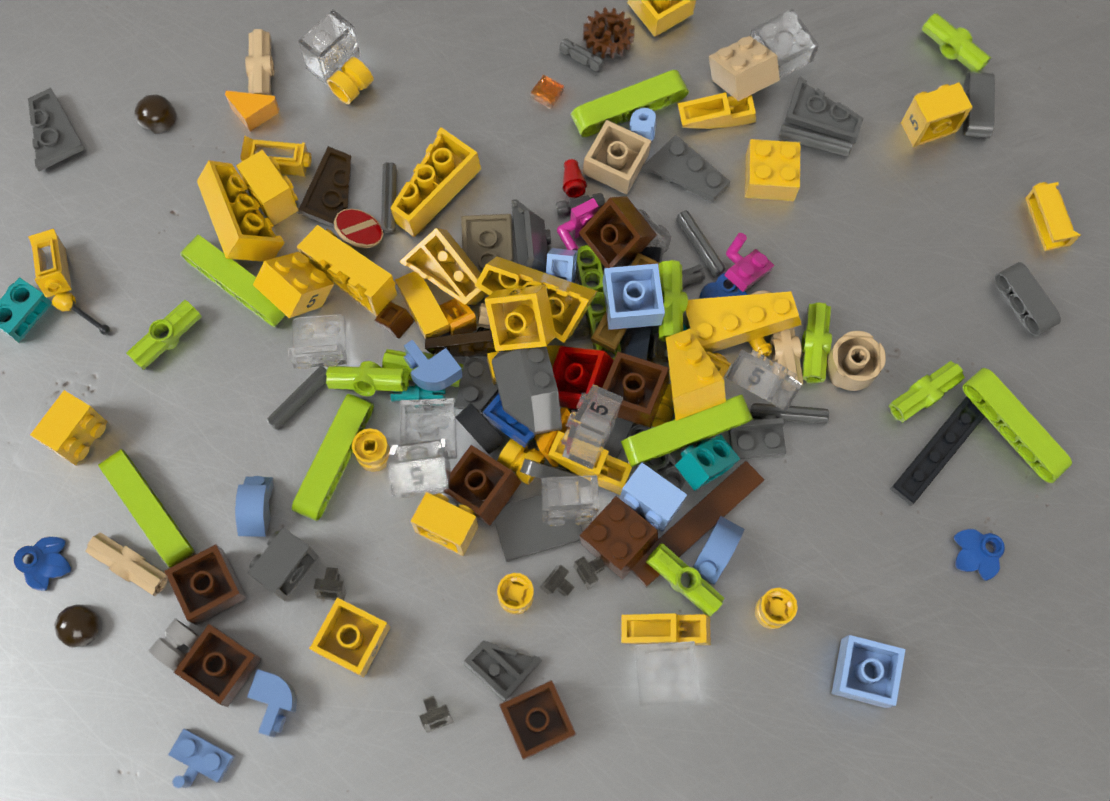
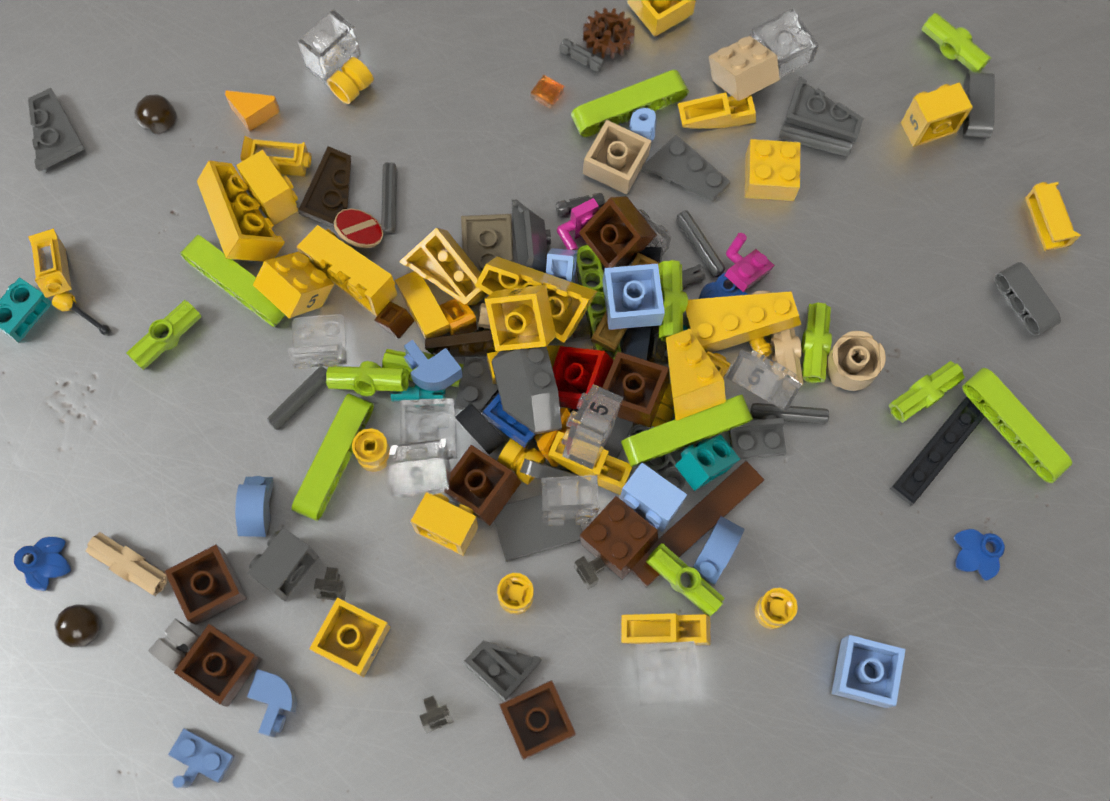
(69, 428): yellow brick -> none
(146, 508): lime beam -> none
(259, 63): tan piece -> none
(435, 182): yellow wedge -> none
(557, 582): clear smoke tile -> none
(573, 181): red cone -> none

